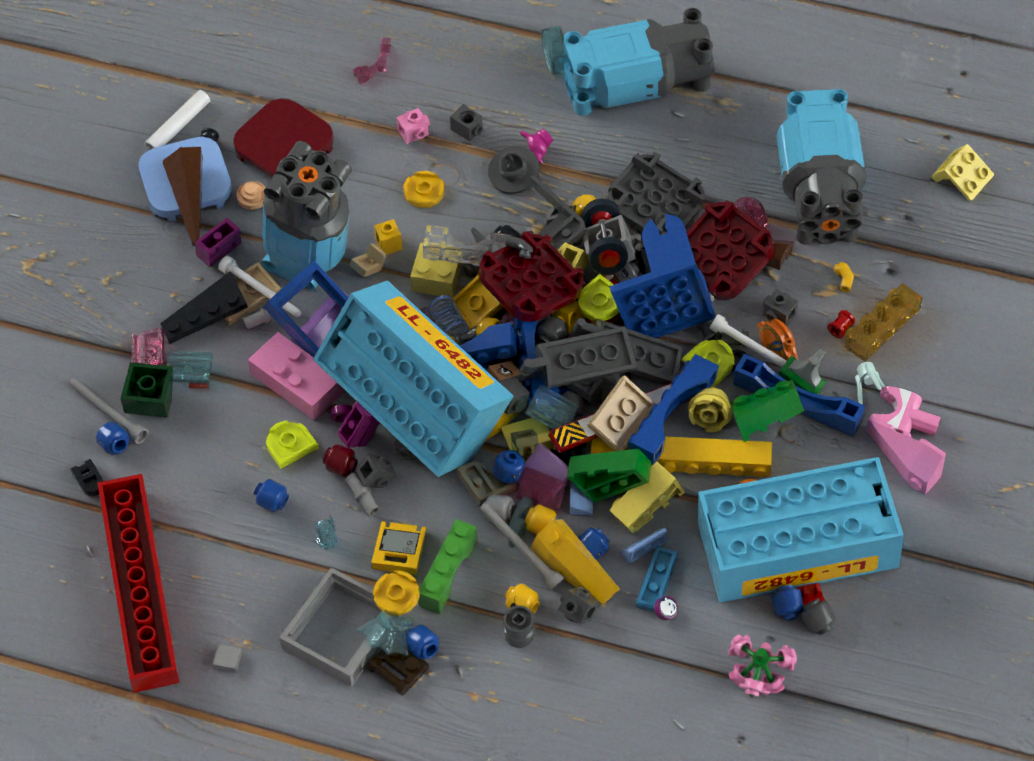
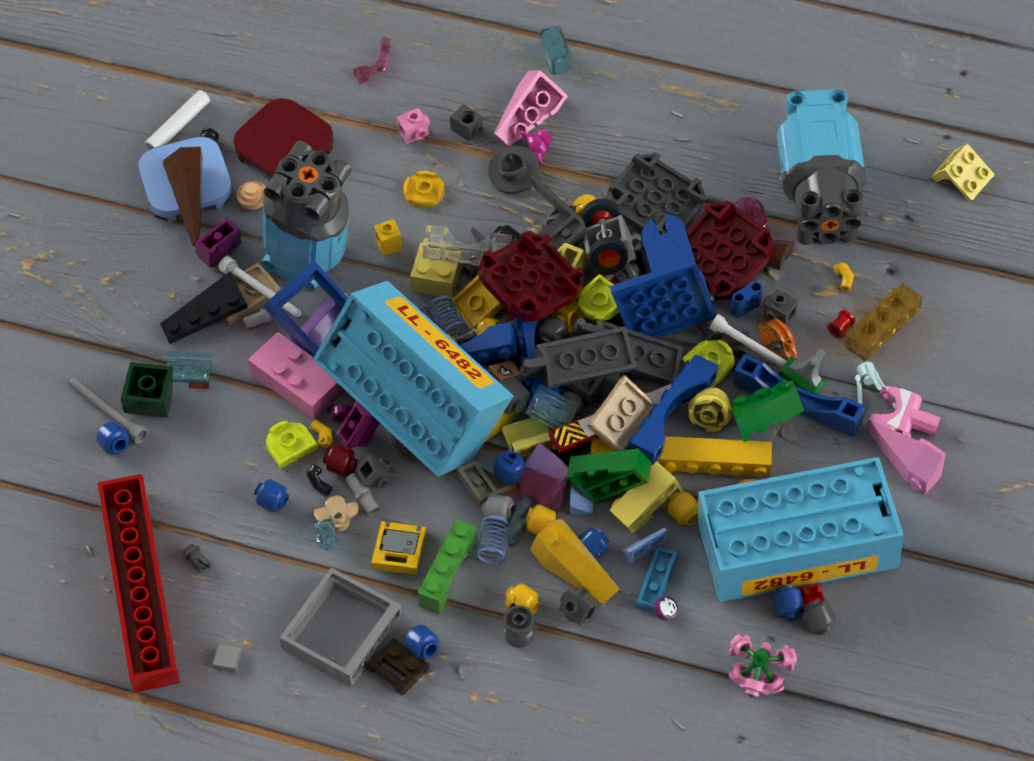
(88, 482): black plate -> none
(148, 347): clear pink plate -> none
(193, 554): none -> dark grey pin
(316, 482): none -> black arm
(325, 433): none -> yellow arm
(339, 512): none -> tan plate
(370, 262): tan bracket -> none
(388, 632): clear light blue arm -> none
(396, 593): yellow tile -> none
(489, 548): none -> light blue piece
(522, 245): dark grey arm -> none
(525, 438): olive tile -> none
(530, 105): none -> bright pink wedge
(552, 577): light grey piece -> none
(636, 62): medium azure piece -> none
(683, 508): none -> yellow head
(746, 299): none -> blue piece

